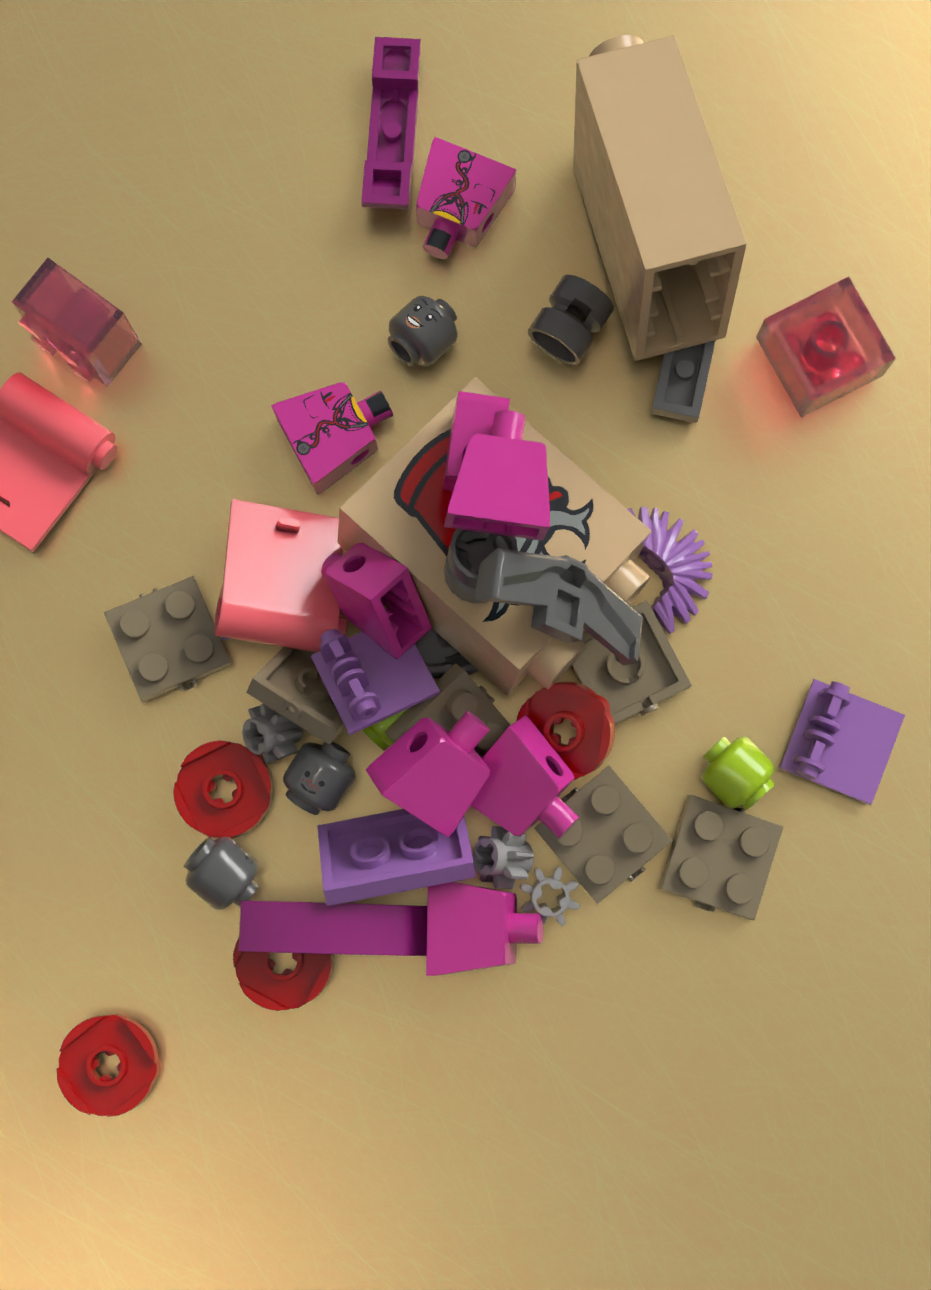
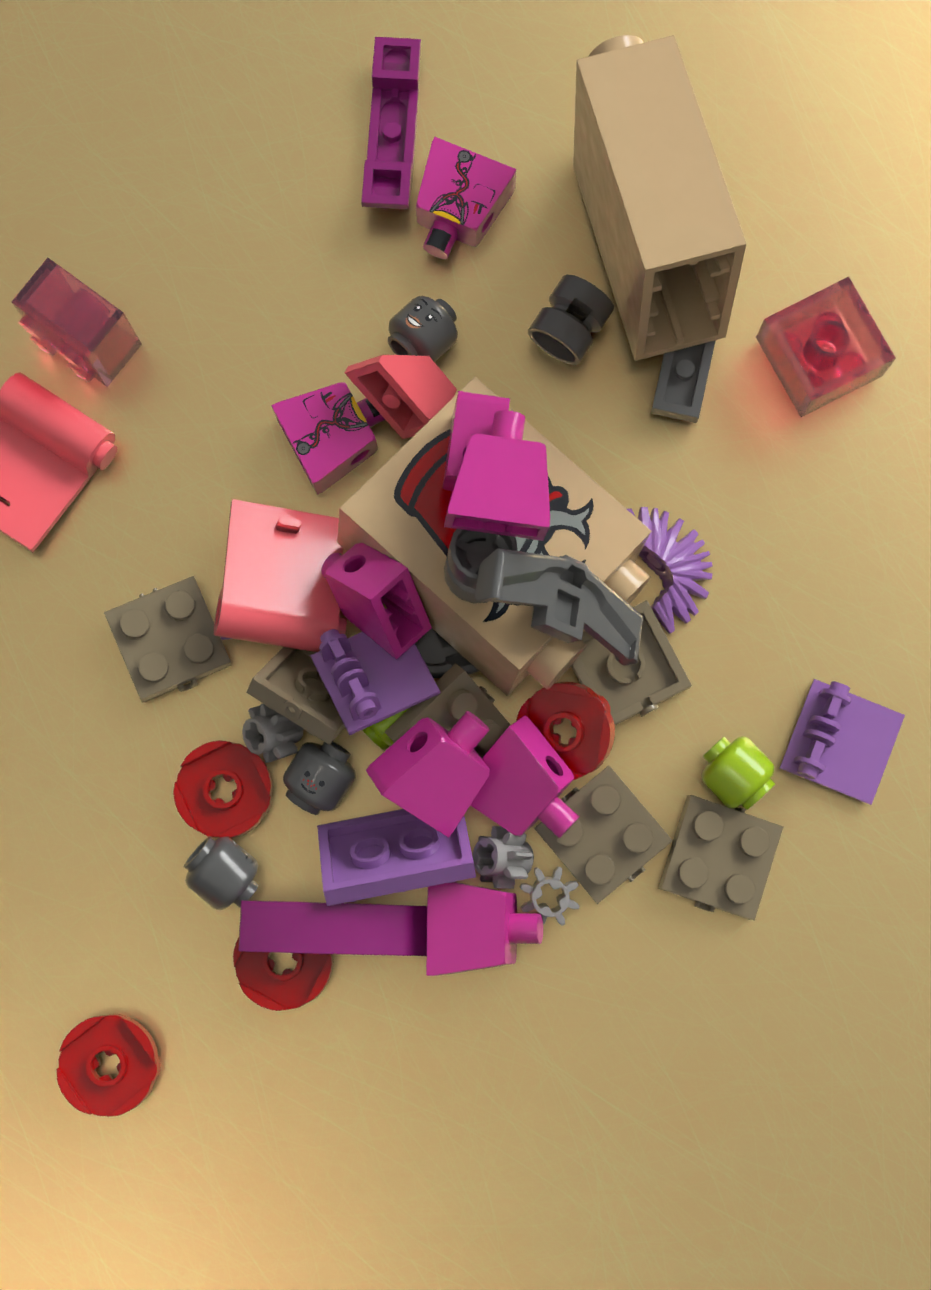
(403, 389): none -> coral slope

